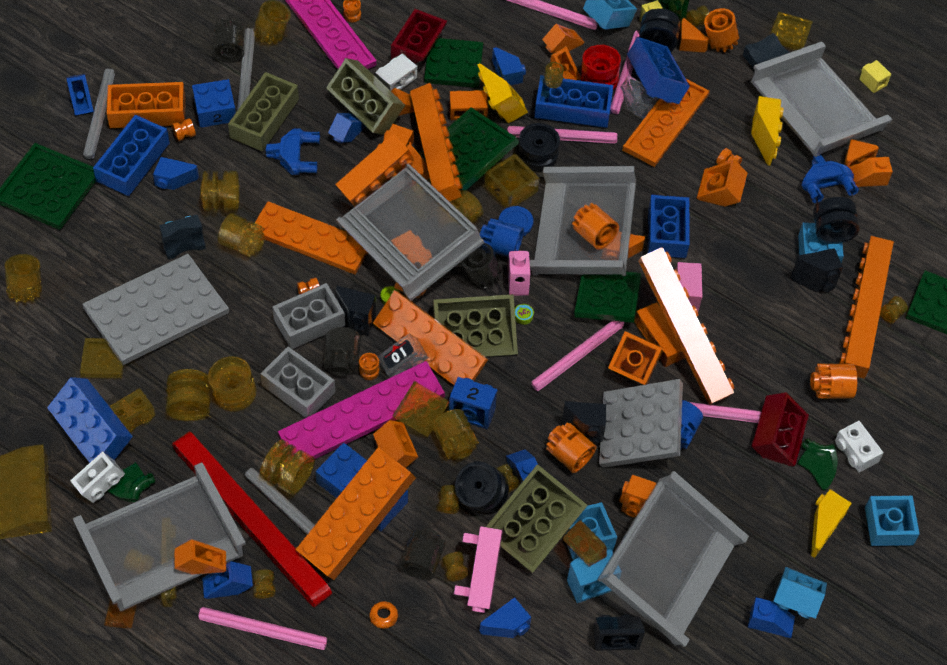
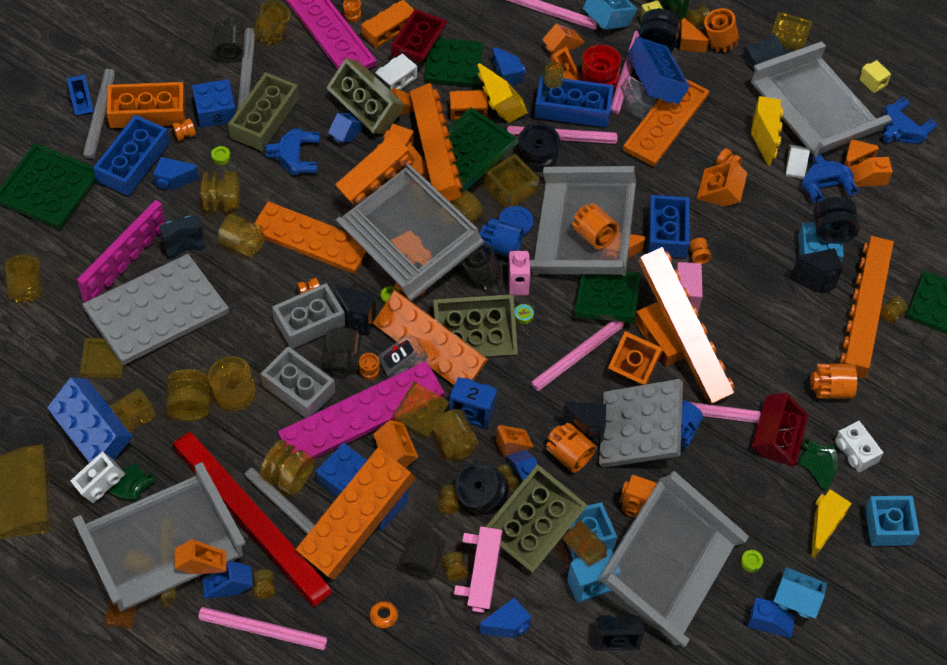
(121, 252): none -> dark pink plate
(220, 155): none -> lime tile
(386, 24): none -> orange brick
(512, 440): none -> orange slope
(699, 251): none -> orange wheel
(751, 561): none -> lime tile
(797, 161): none -> white slope
(902, 127): none -> blue connector

